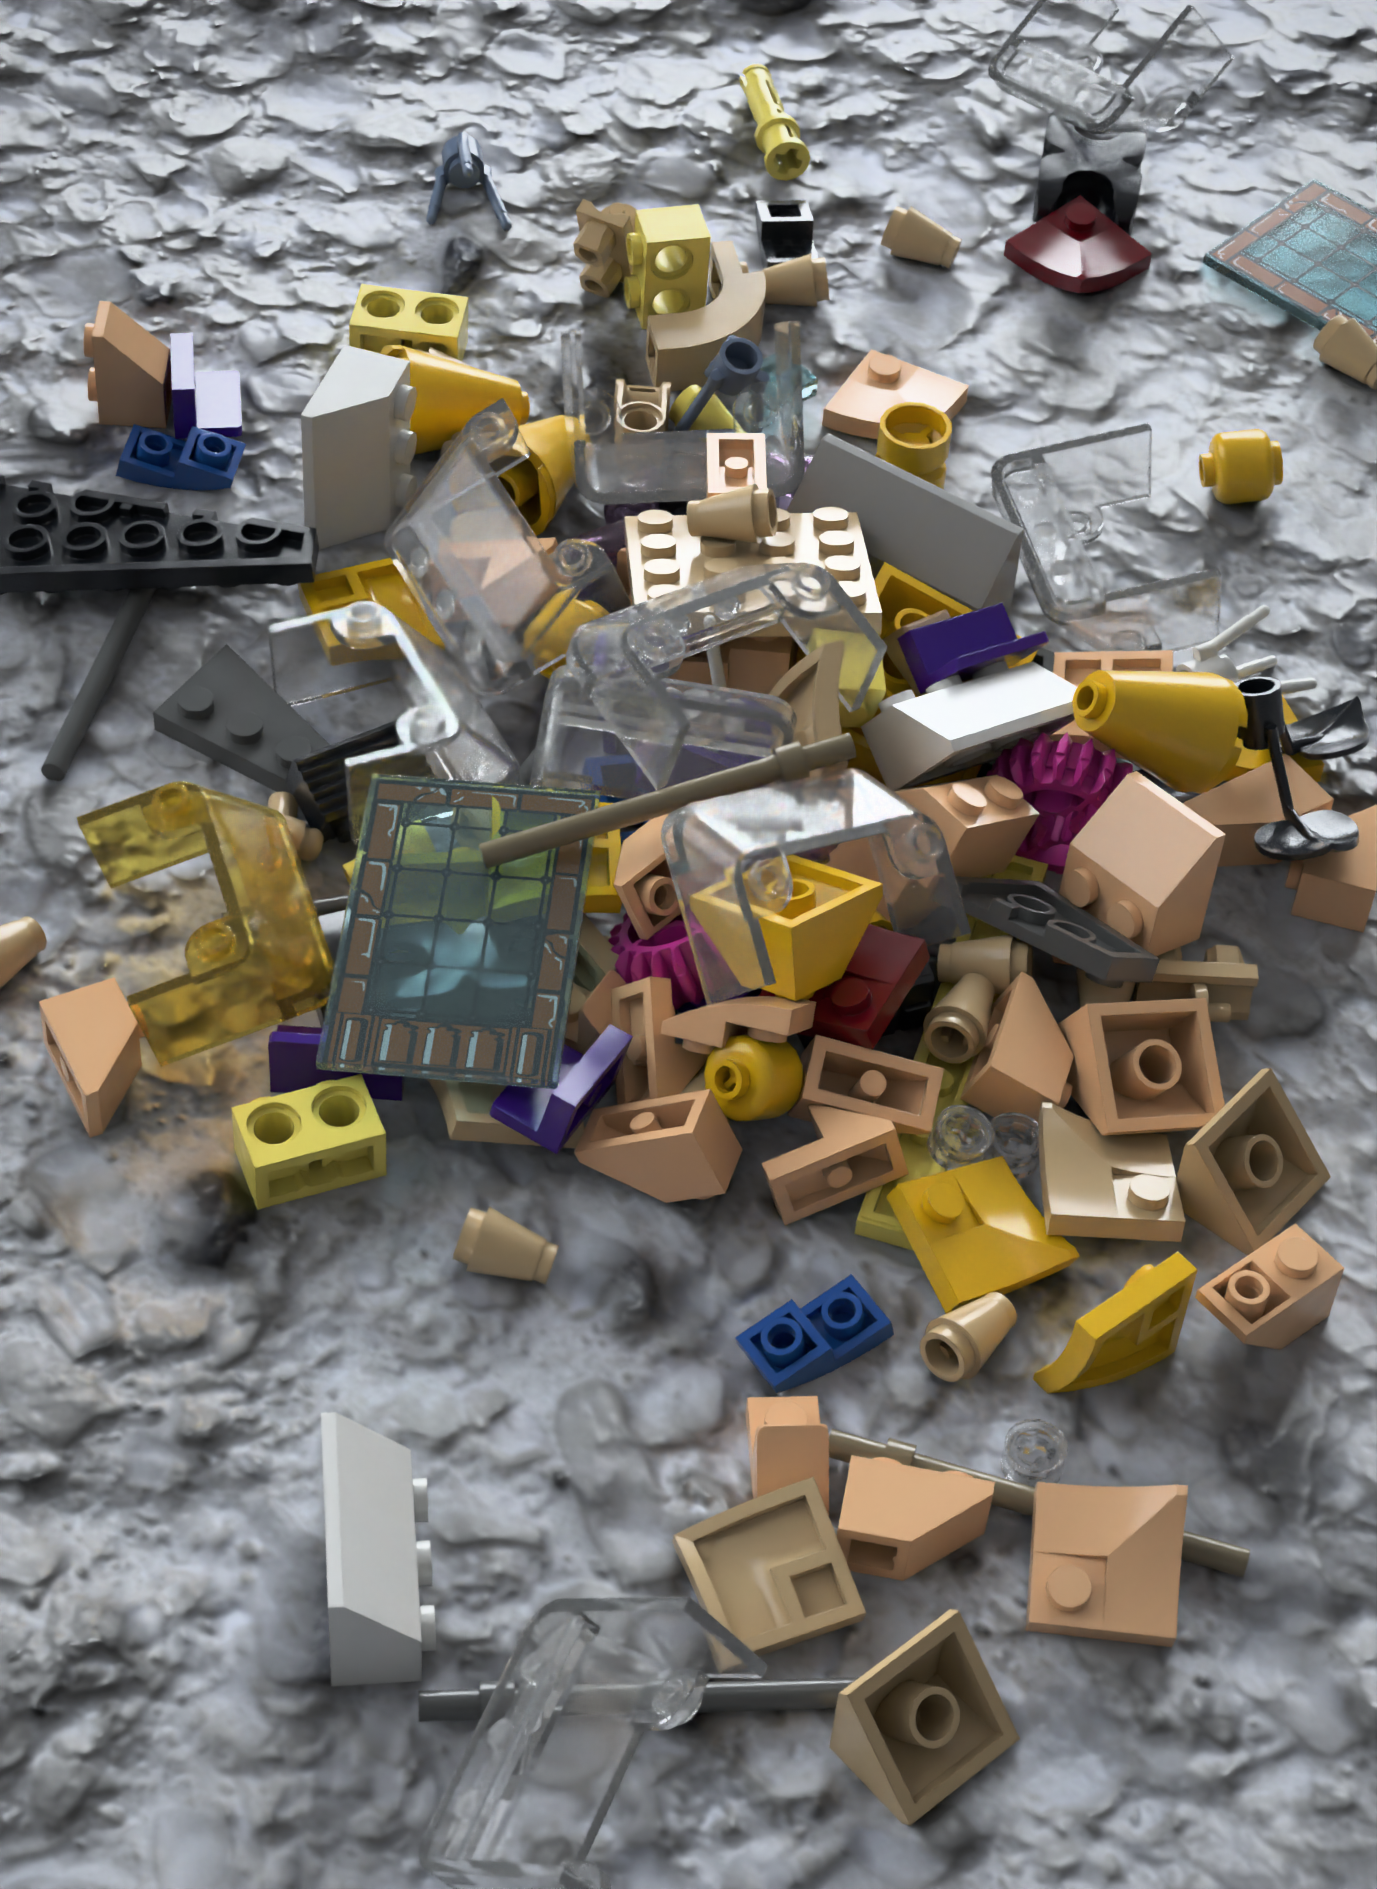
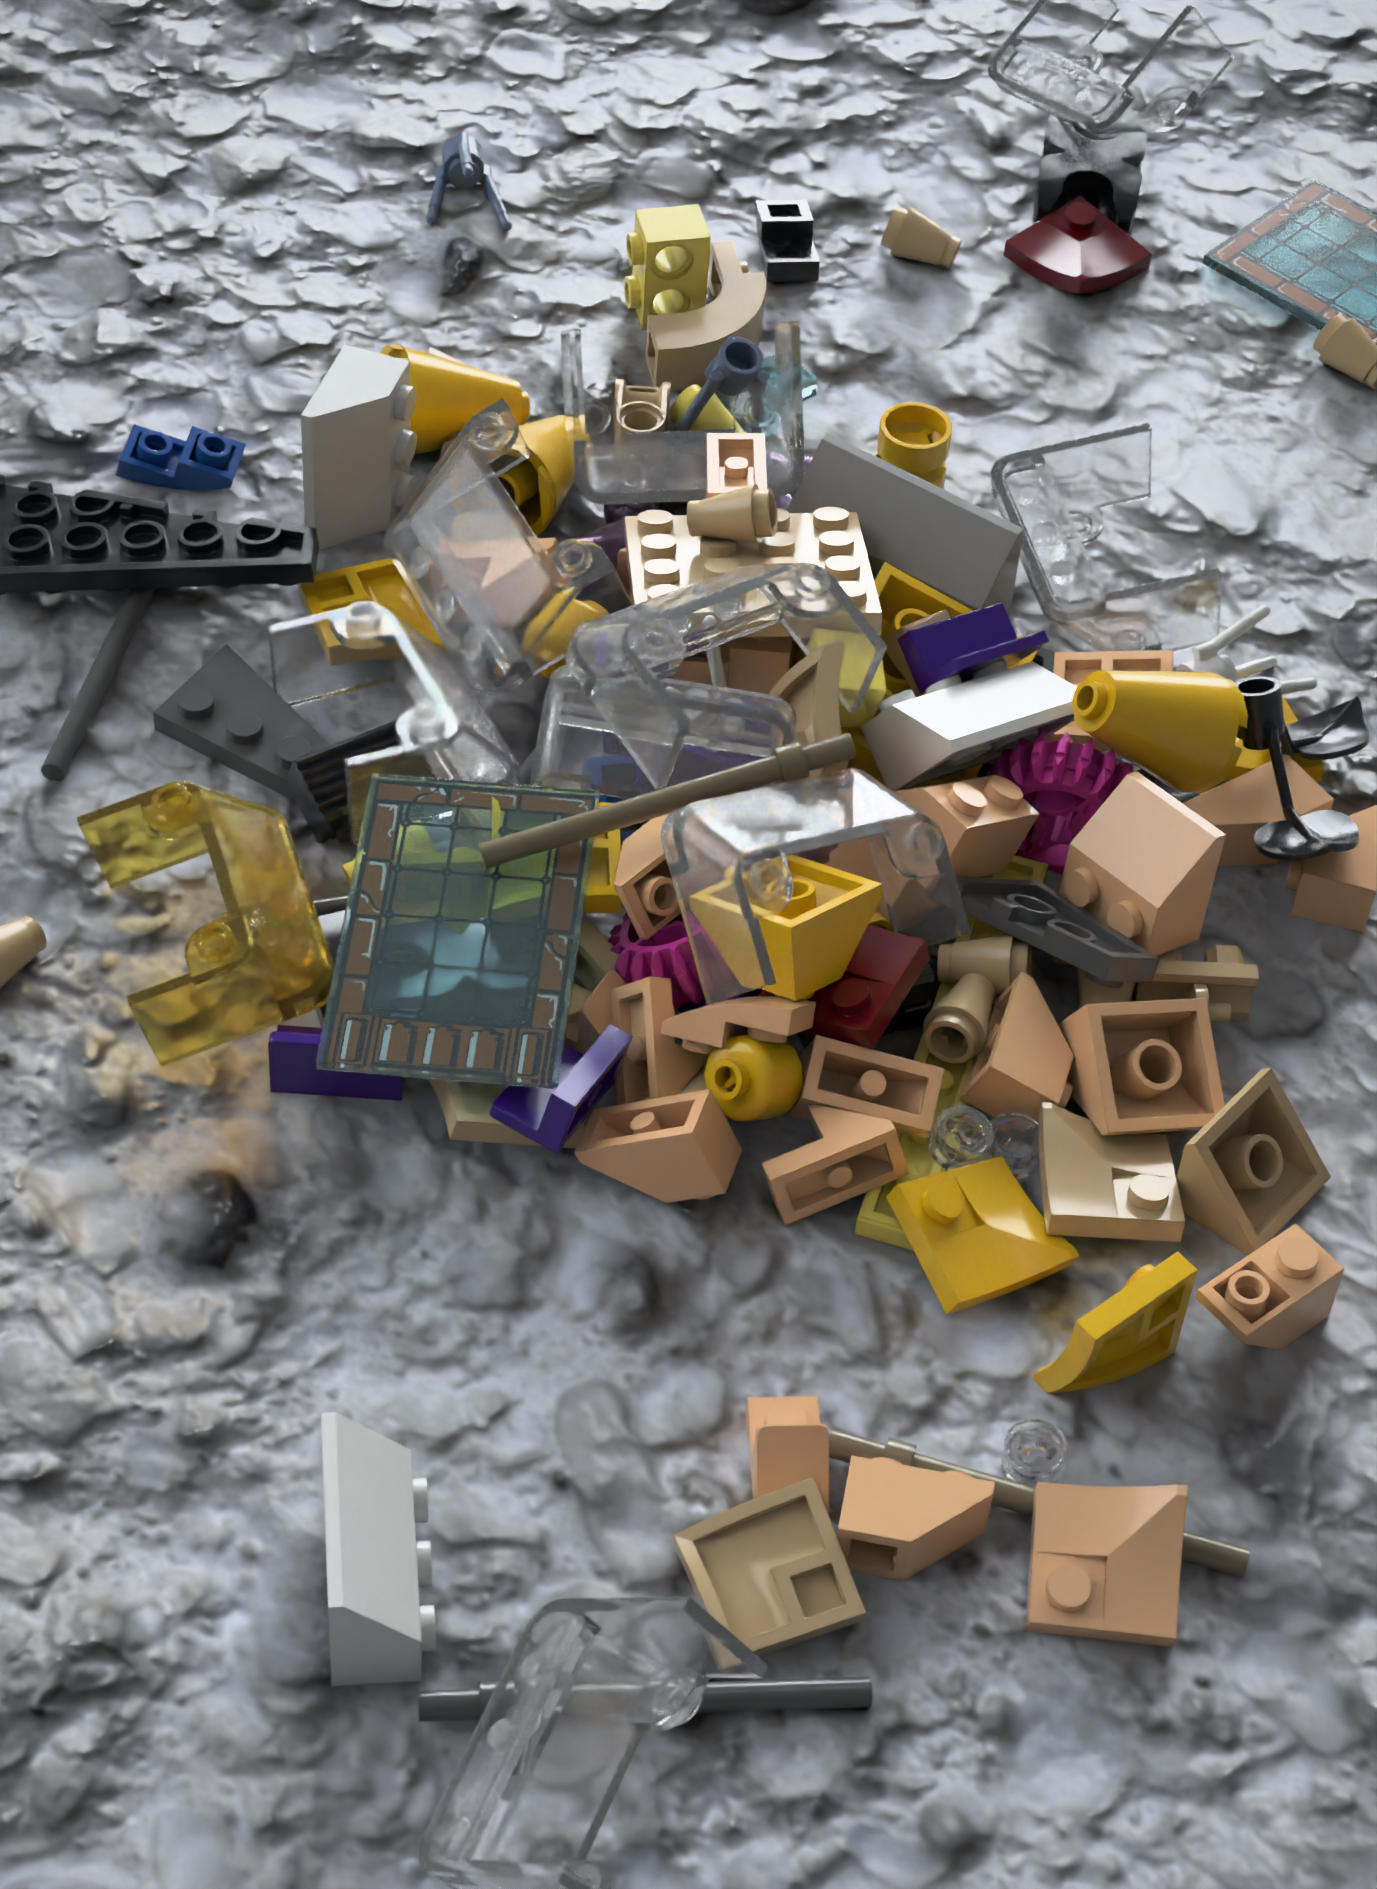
(93, 1048): light nougat slope -> none
(128, 372): light nougat slope -> none
(202, 398): panel -> none
(307, 840): tan arm -> none
(309, 1141): light yellow brick -> none
(410, 320): light yellow brick -> none
(503, 1247): tan cone -> none
(603, 245): tan hips -> none
(776, 132): light yellow pin -> none
(797, 282): tan cone -> none
(813, 1340): blue slope -> none
(880, 384): light nougat plate -> none
(922, 1720): tan slope -> none
(967, 1337): tan cone -> none
(1241, 466): yellow head -> none

